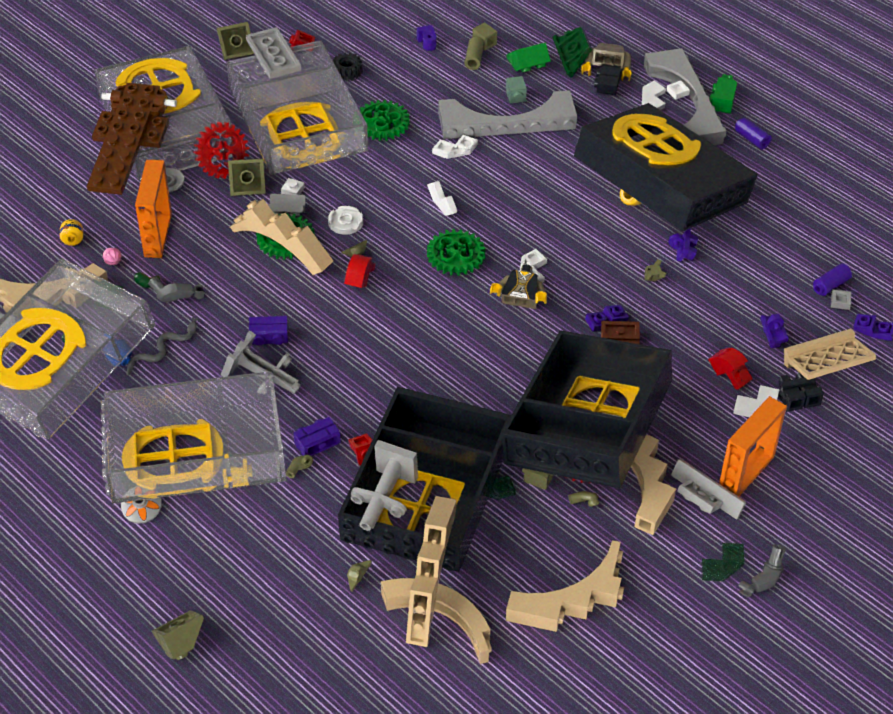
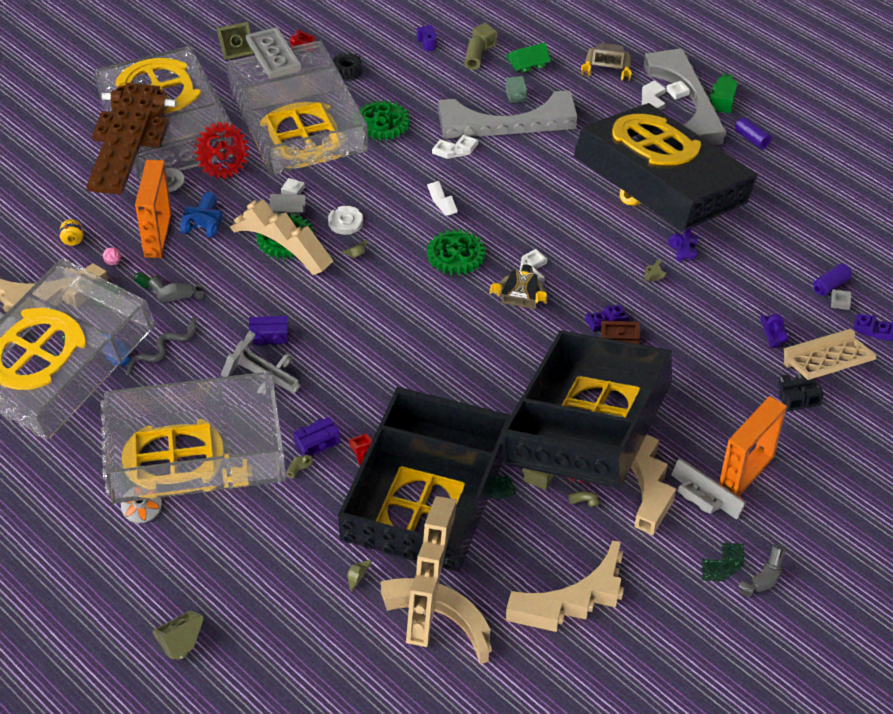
(204, 216): none -> blue connector
(246, 177): olive slope -> none
(358, 270): red brick -> none
(394, 464): light grey piece -> none
(572, 49): dark green wing -> none
(607, 79): black brick -> none
(733, 364): red brick -> none
(747, 406): white tile -> none

